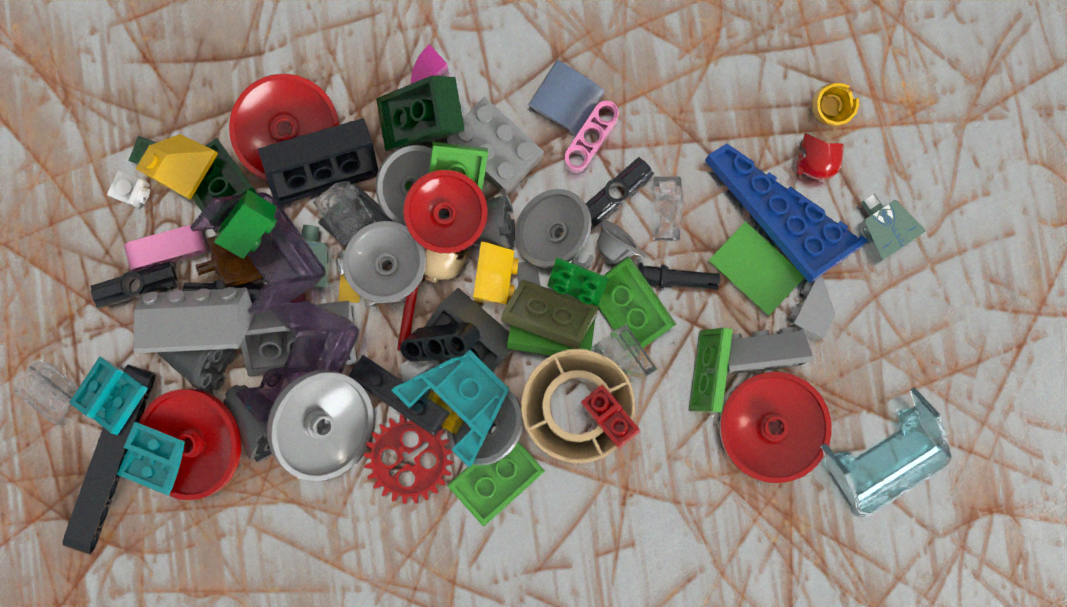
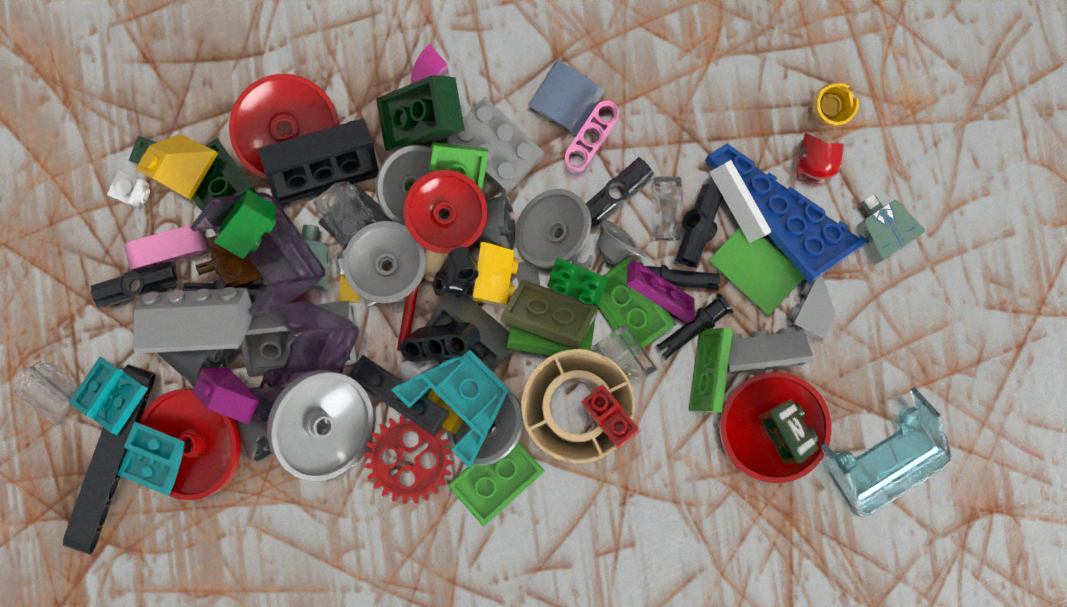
(225, 394): none -> magenta slope
(456, 273): none -> black piece
(660, 291): none -> magenta tile
(699, 226): none -> black piece
(705, 318): none -> black pin
(740, 201): none -> white tile
(789, 432): none -> dark green slope

